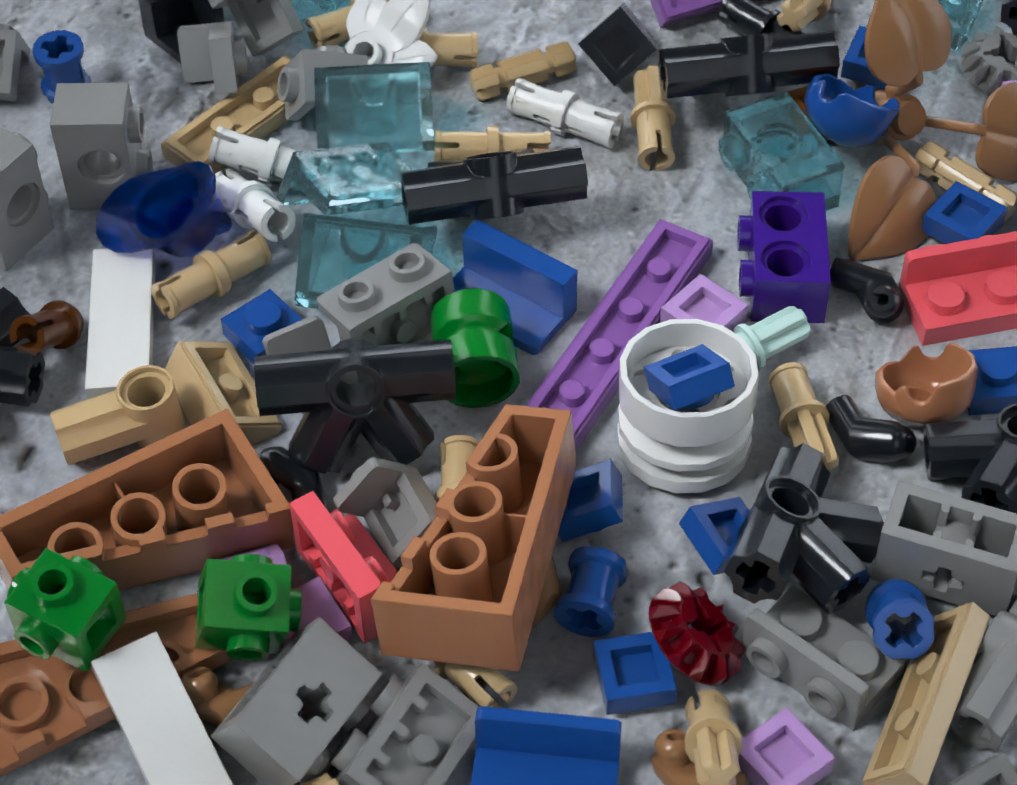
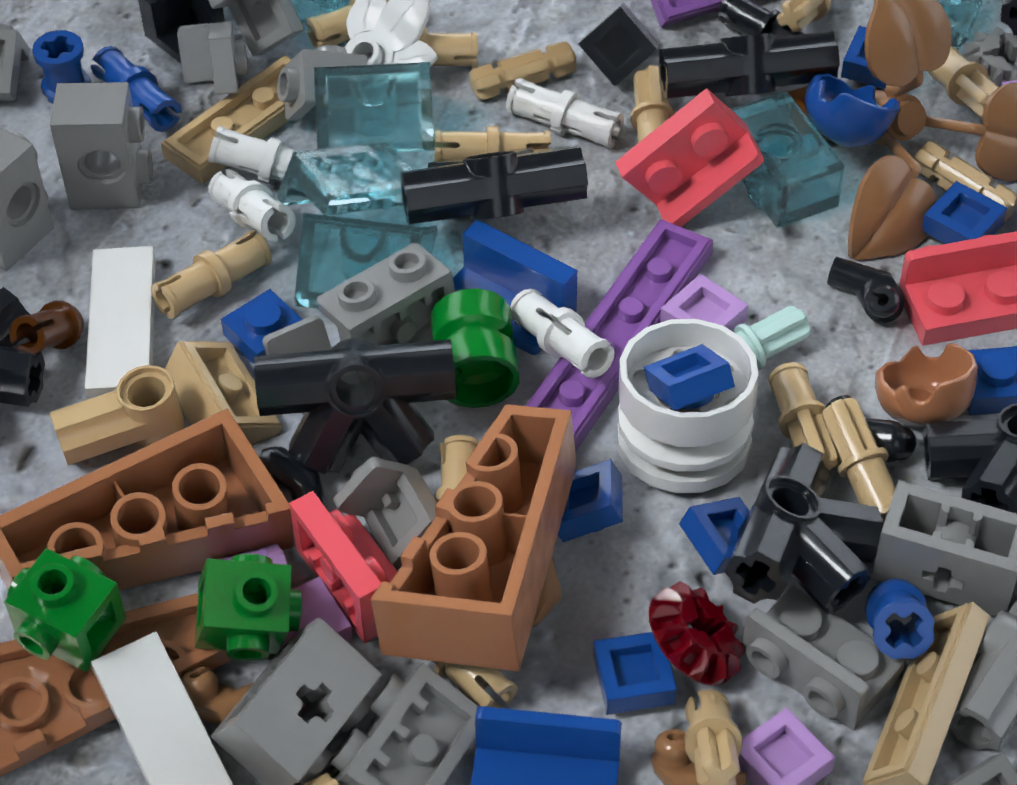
(142, 87): none -> blue pin
(164, 211): clear blue piece -> none
(562, 333): none -> white pin
(591, 591): blue bush -> none
(692, 158): none -> coral bracket
(785, 254): dark purple brick -> none
(859, 454): none -> tan axle
(965, 81): none -> tan axle

